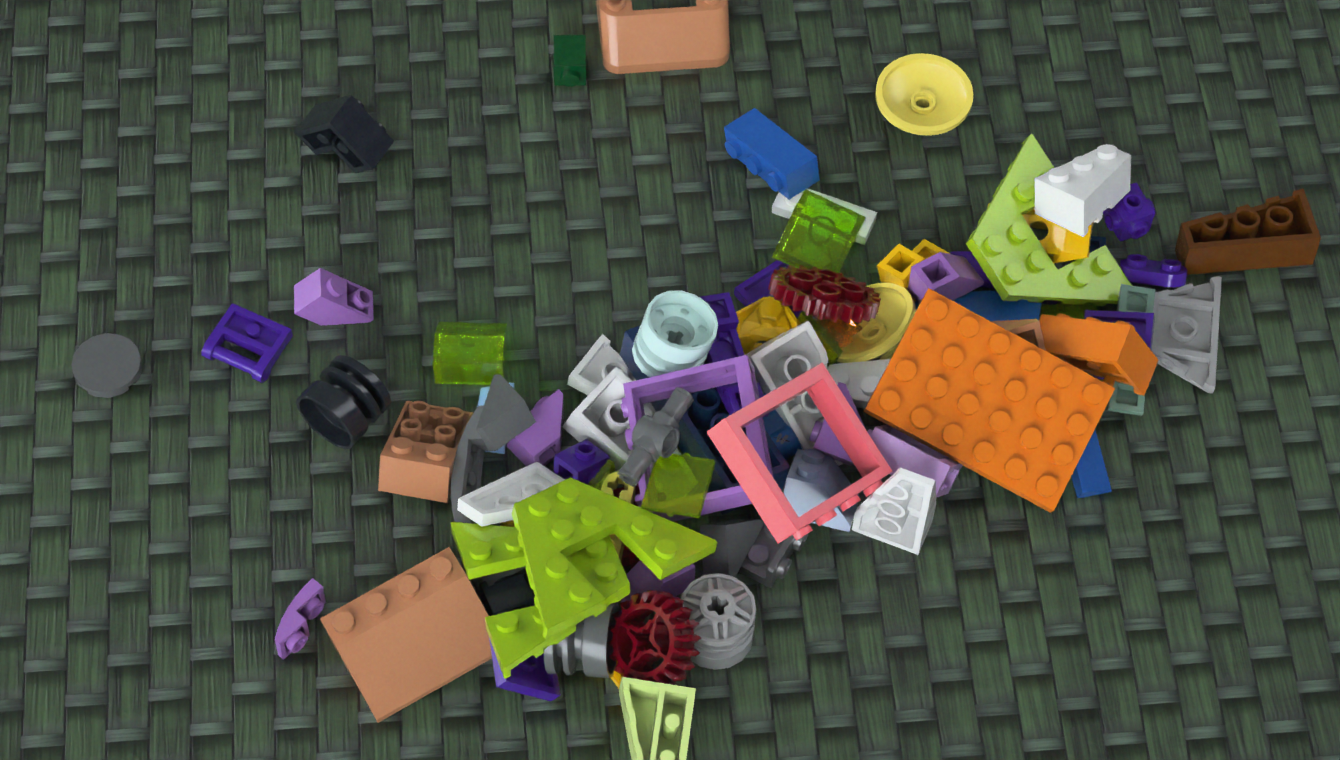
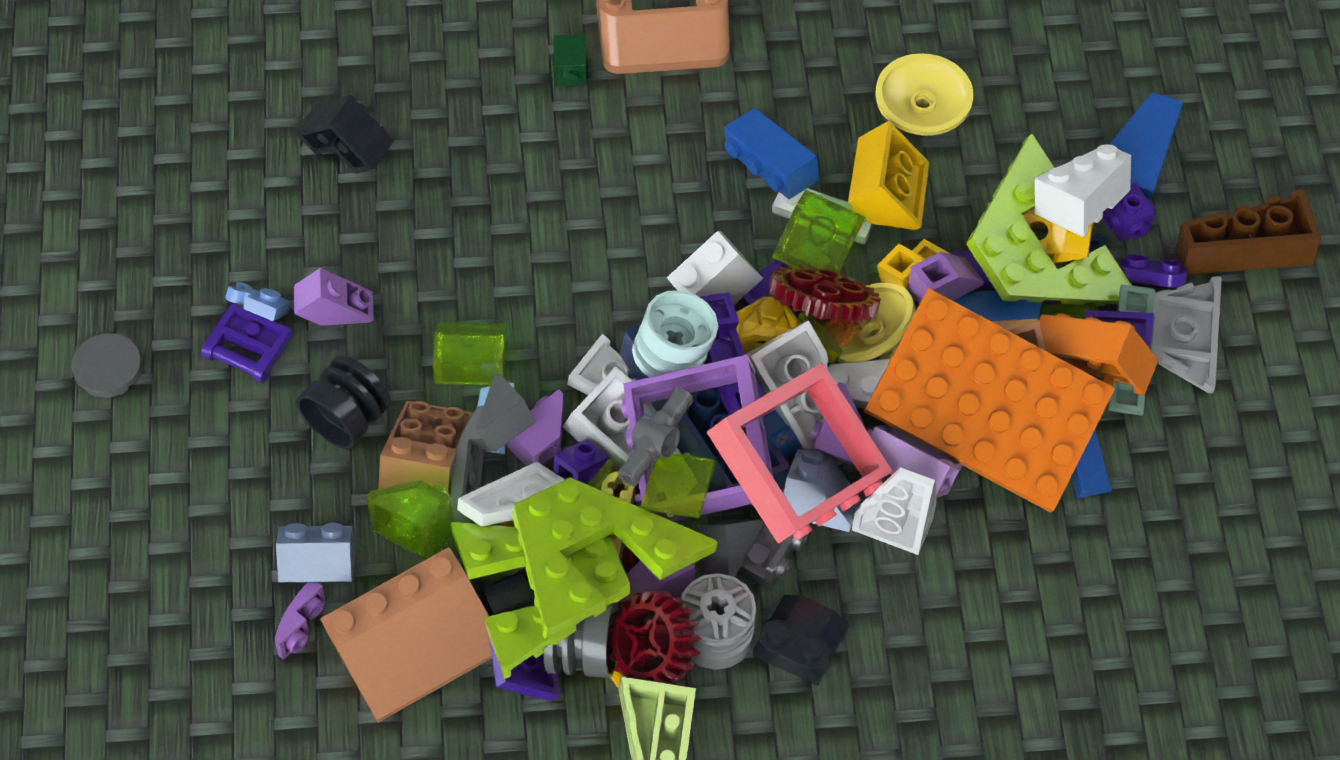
(264, 302): none -> medium blue plate
(316, 553): none -> slope
(412, 516): none -> clear neon green slope
(715, 270): none -> white slope
(801, 638): none -> black slope
(888, 179): none -> yellow slope
(1148, 139): none -> blue slope

